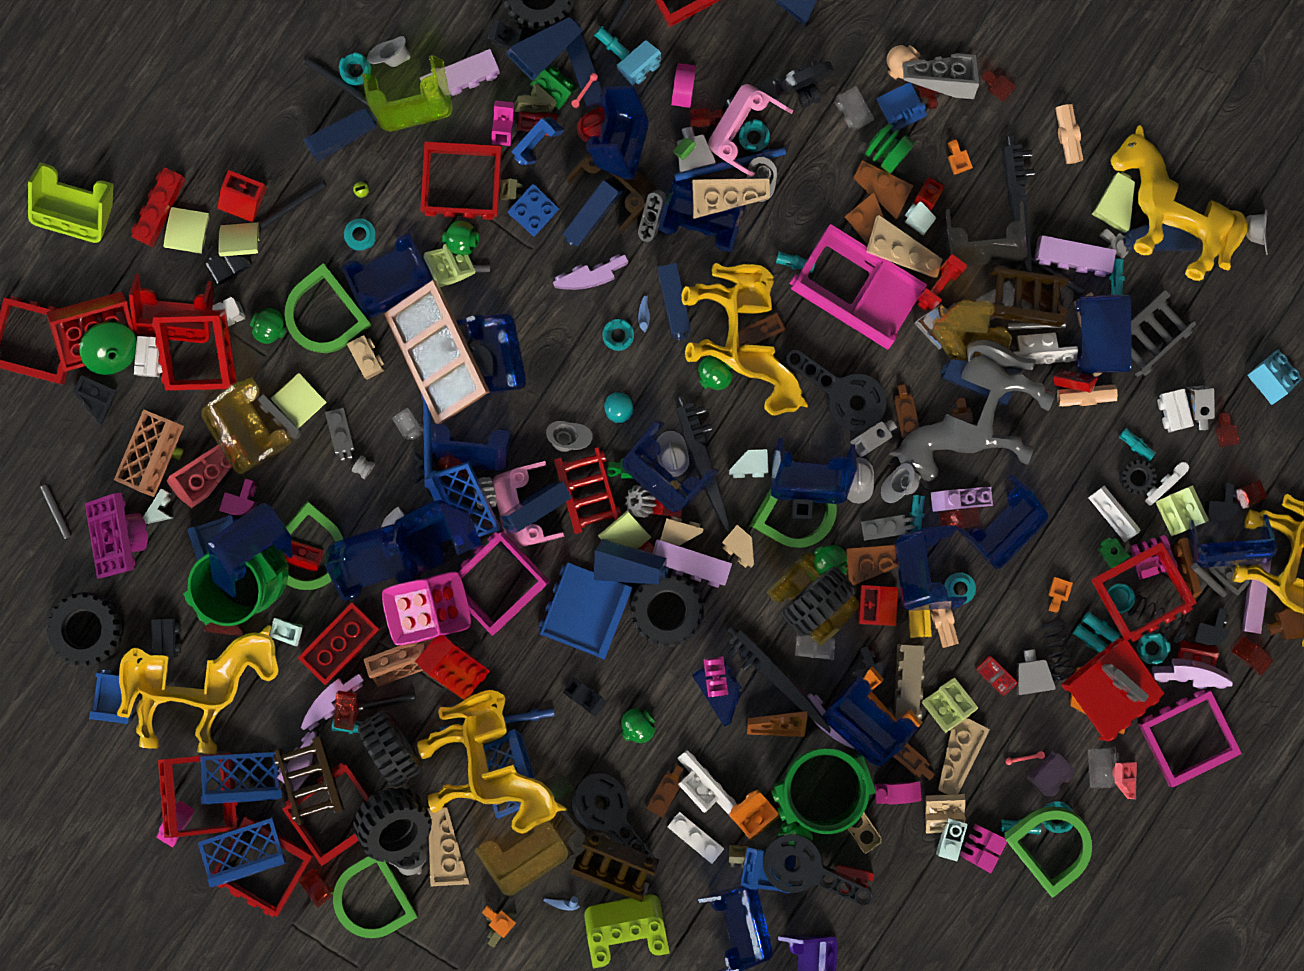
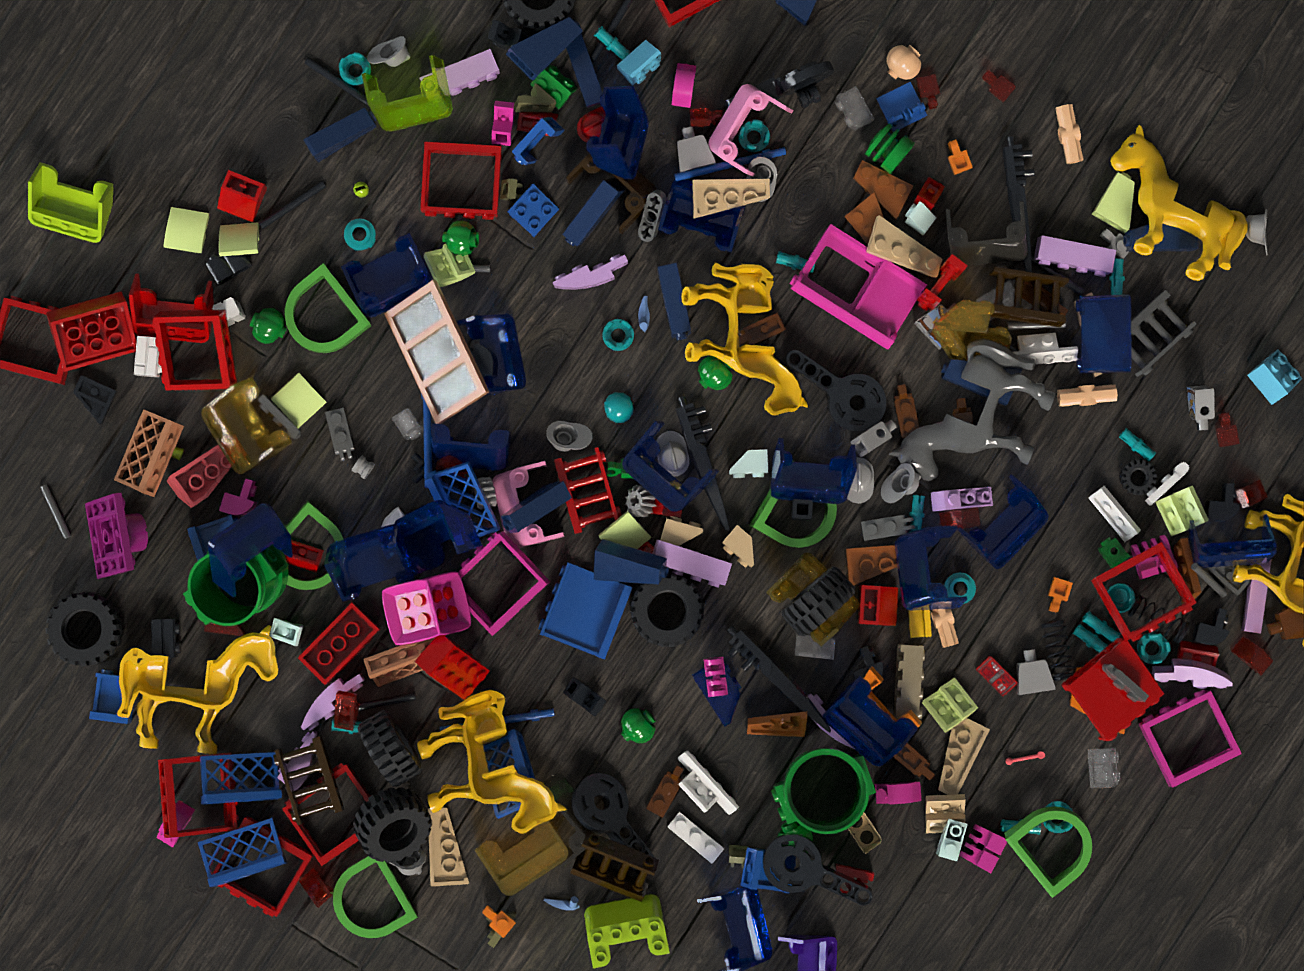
(104, 339): green dish -> none
(154, 512): light aqua slope -> none
(158, 207): red brick -> none
(365, 357): tan brick -> none
(575, 103): coral hinge -> none
(685, 148): bright green slope -> none
(754, 814): orange bracket -> none
(828, 557): green plant -> none
(951, 75): light grey wedge -> none
(1051, 774): clear purple brick -> none
(1075, 380): red slope -> none
(1125, 778): coral wing -> none
(1175, 410): white brick -> none

